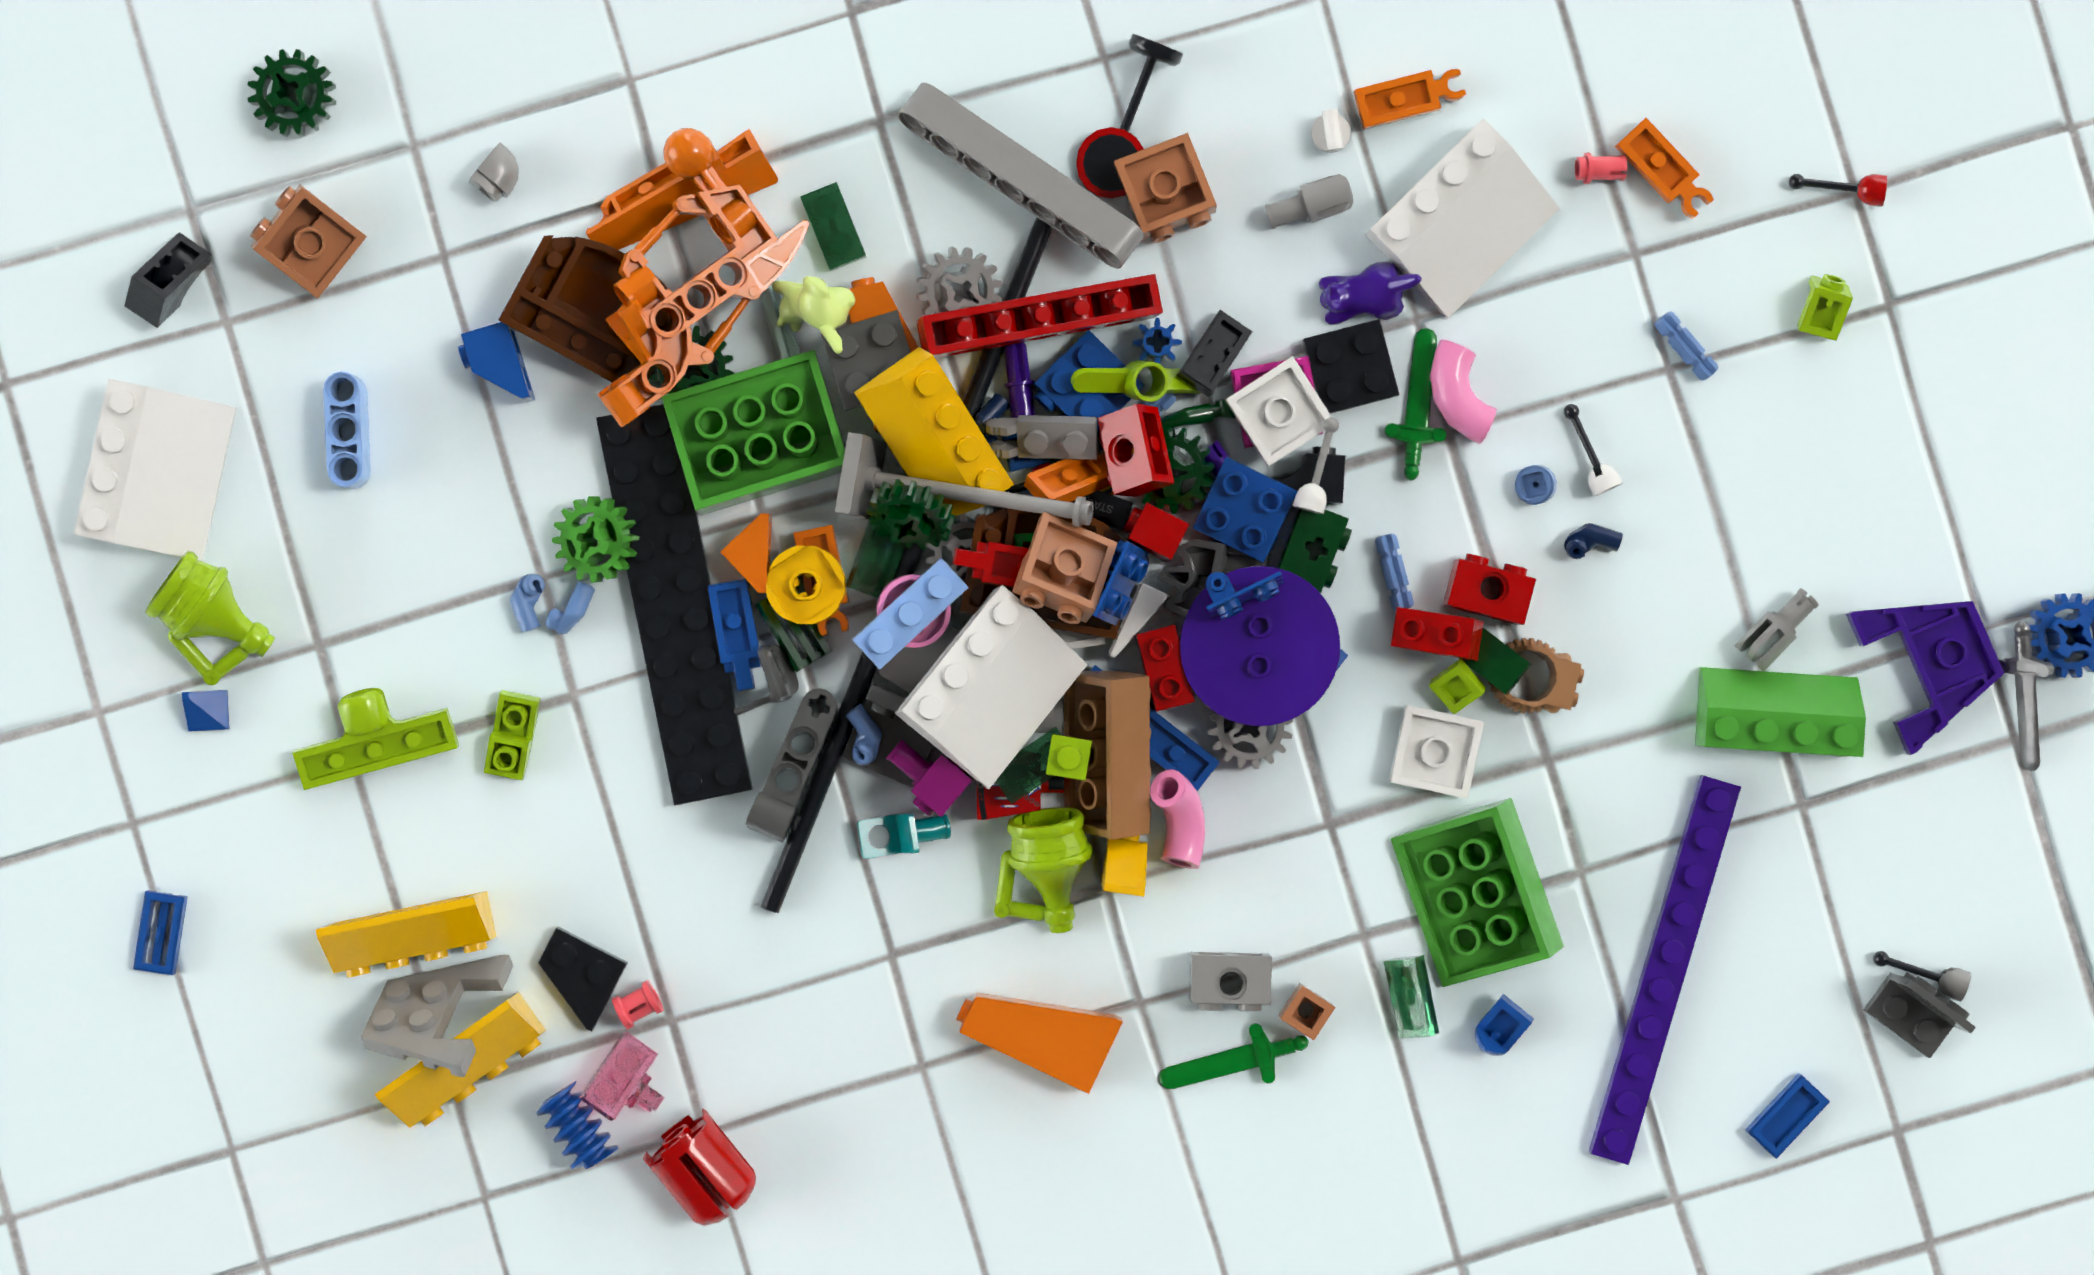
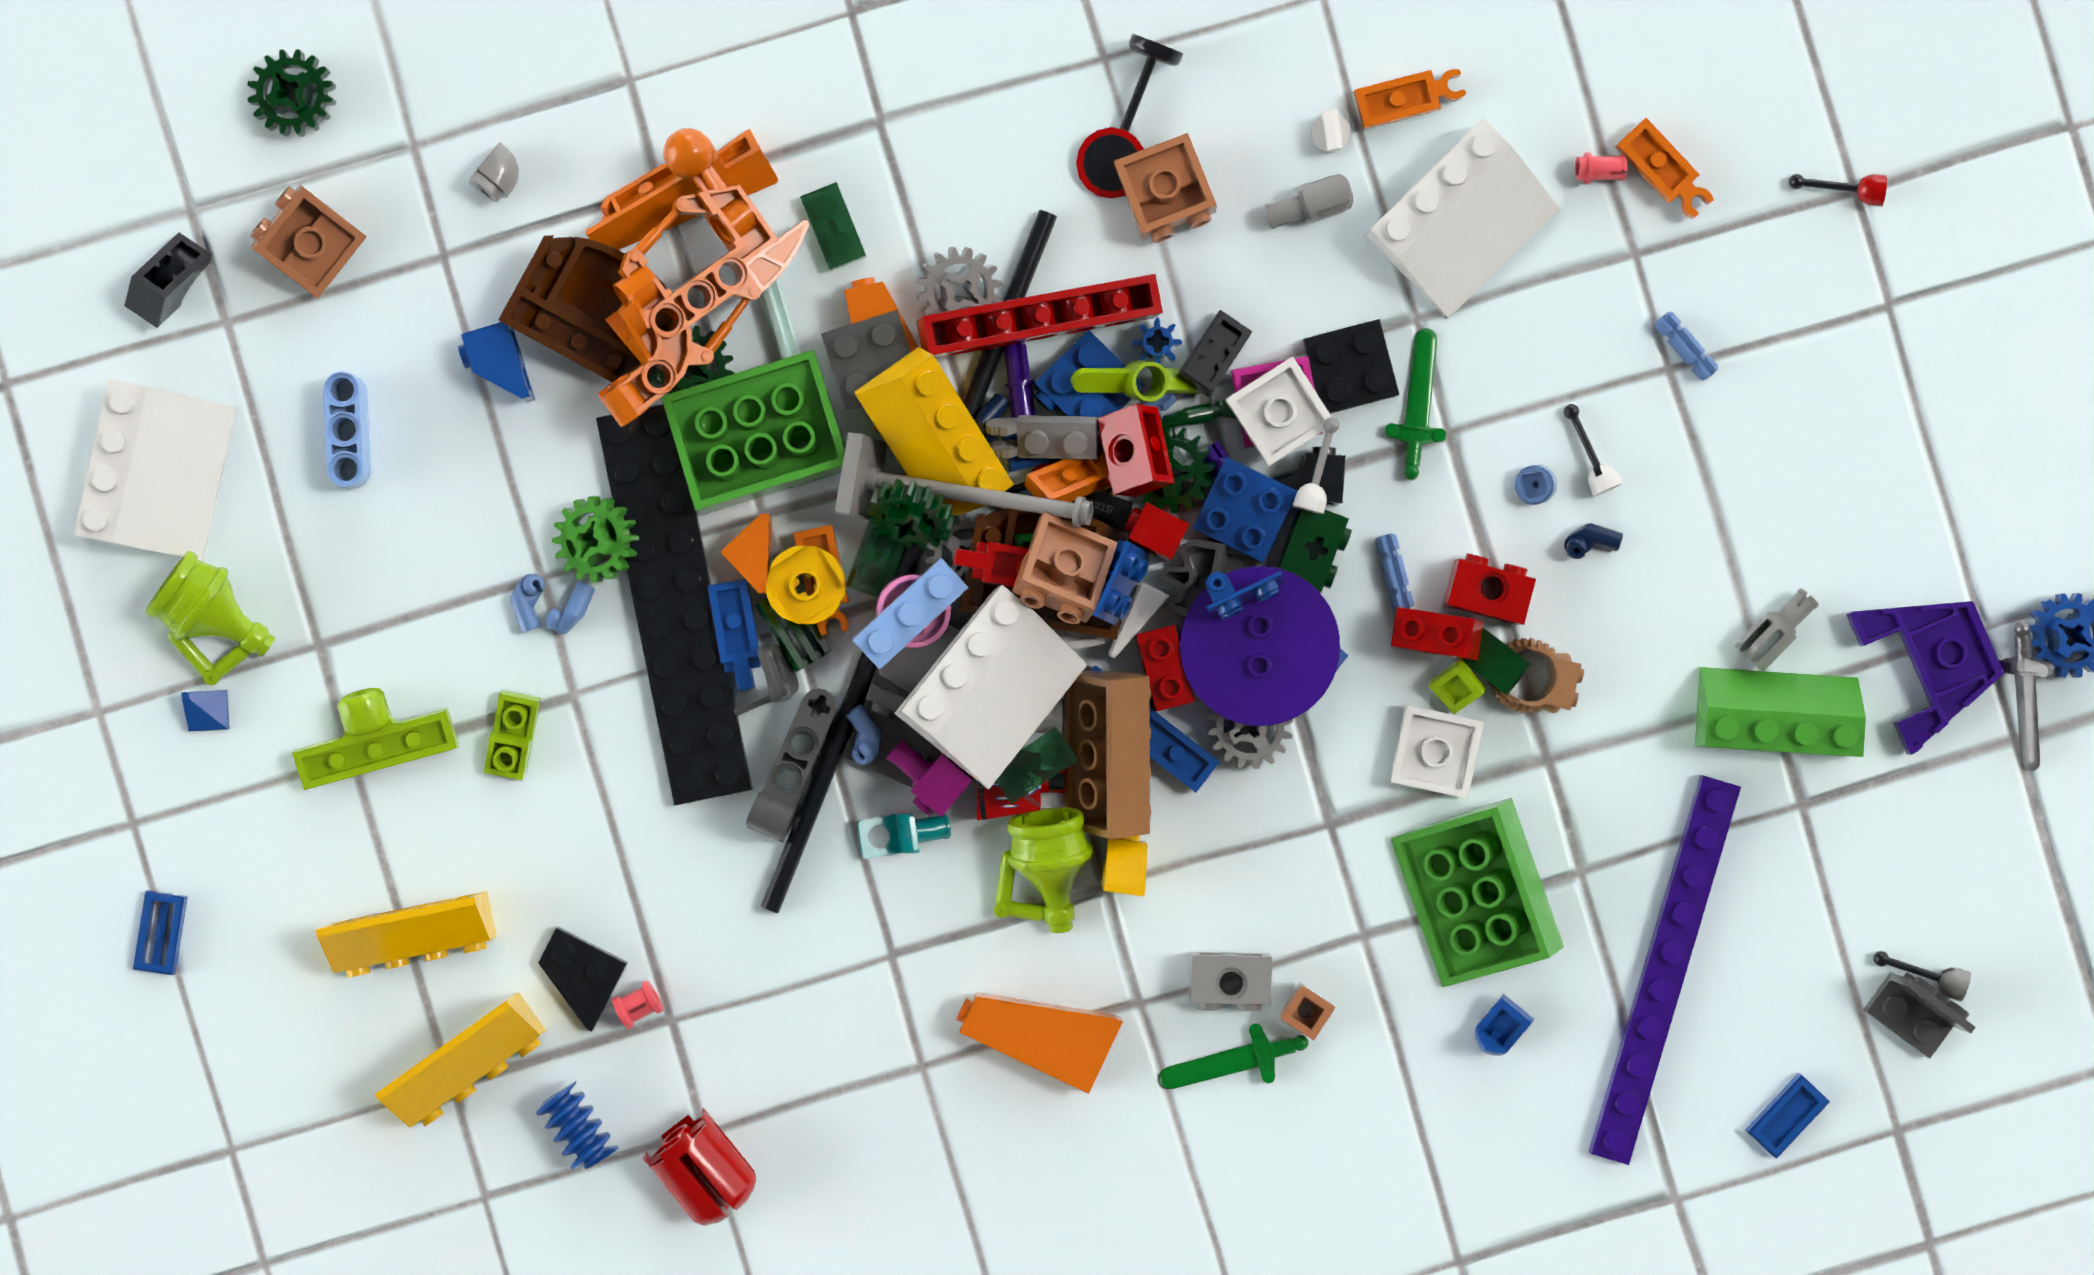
(418, 1009): light grey wing -> none
(623, 1079): clear pink hinge -> none
(816, 305): yellowish green animal -> none
(1020, 175): light grey beam -> none
(1068, 757): lime plate -> none
(1183, 818): bright pink cylinder -> none
(1373, 292): dark purple animal -> none
(1411, 997): clear green plate -> none
(1453, 392): bright pink cylinder -> none
(1825, 306): lime bracket -> none

